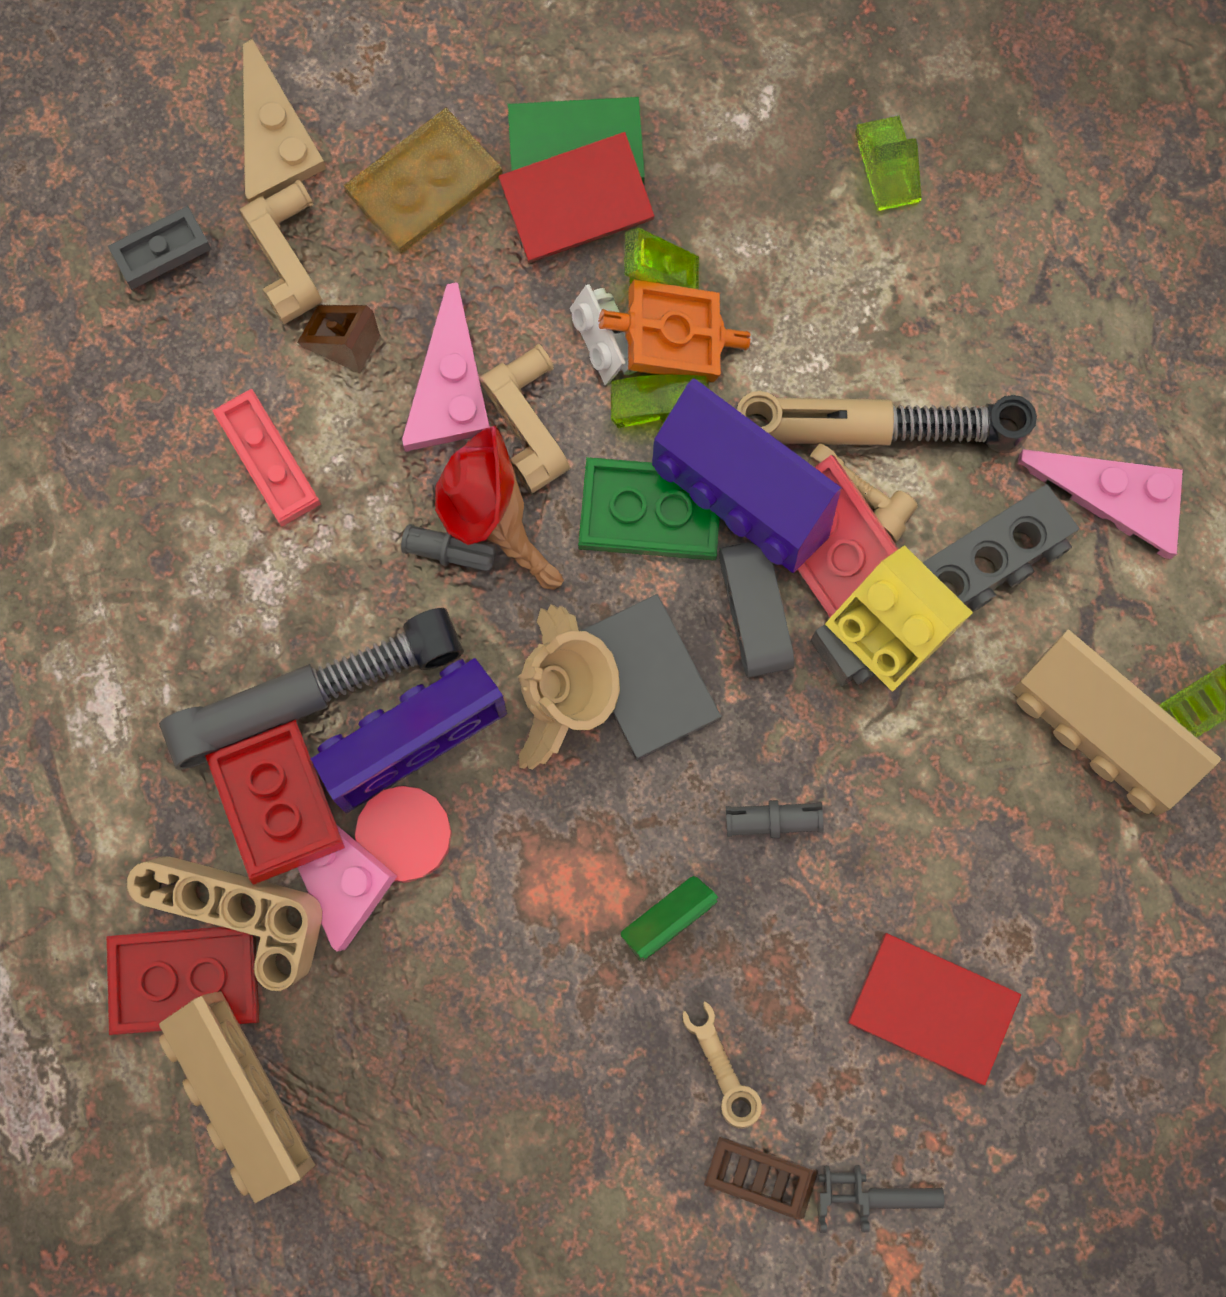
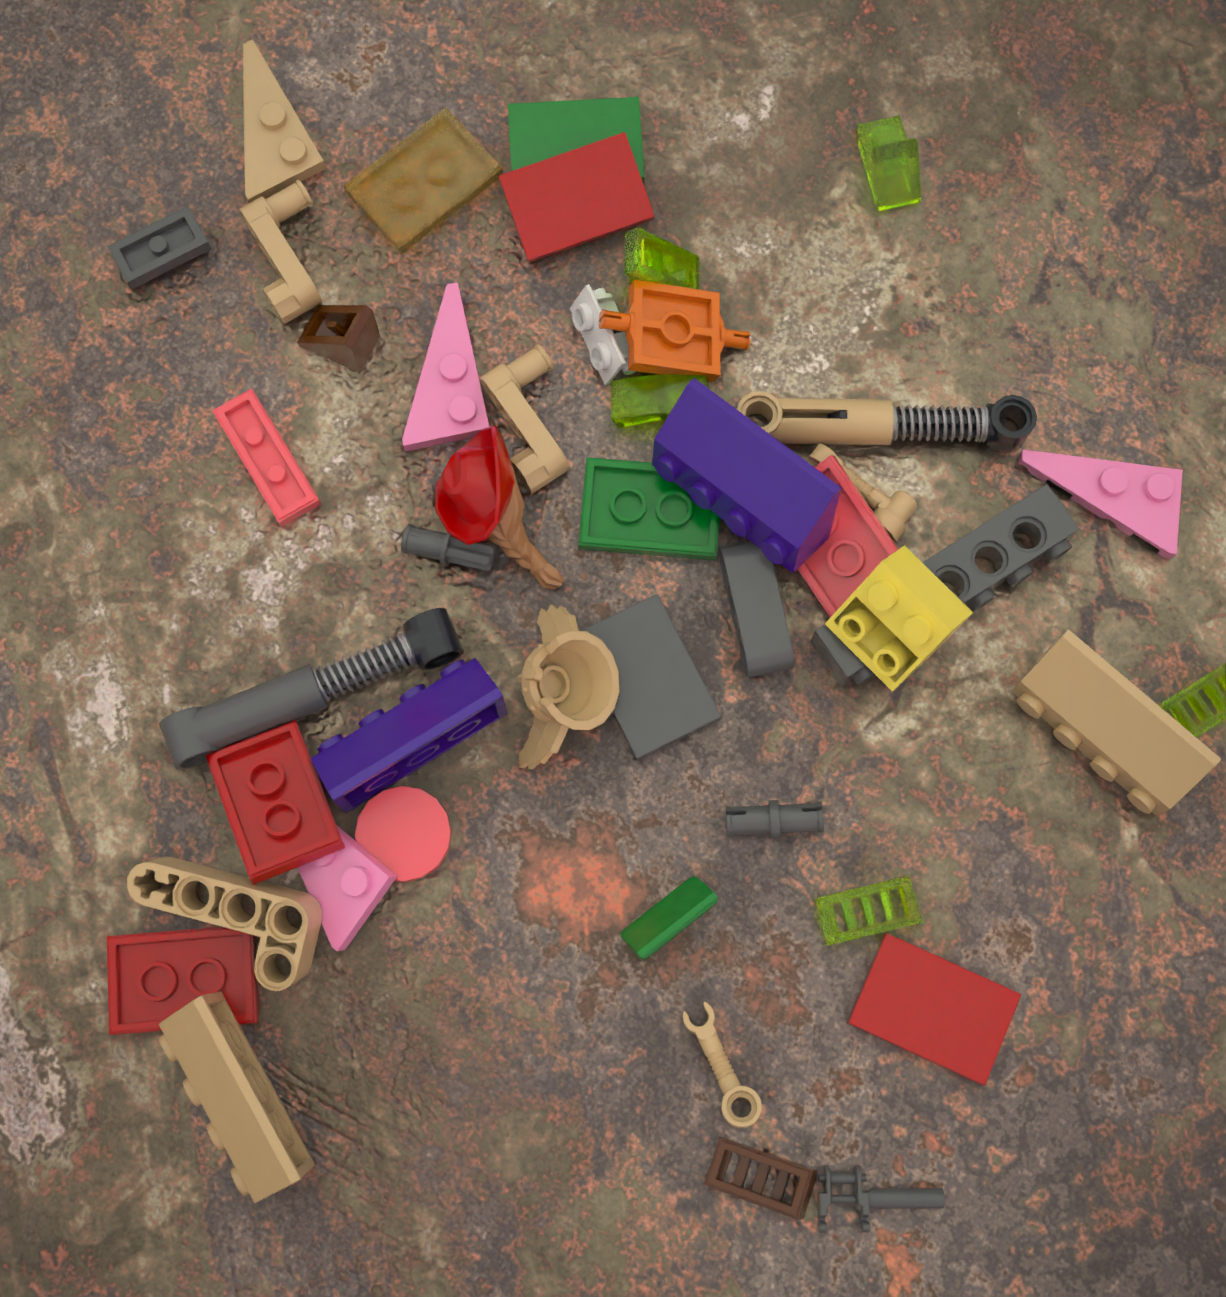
(829, 921): none -> clear neon green slope

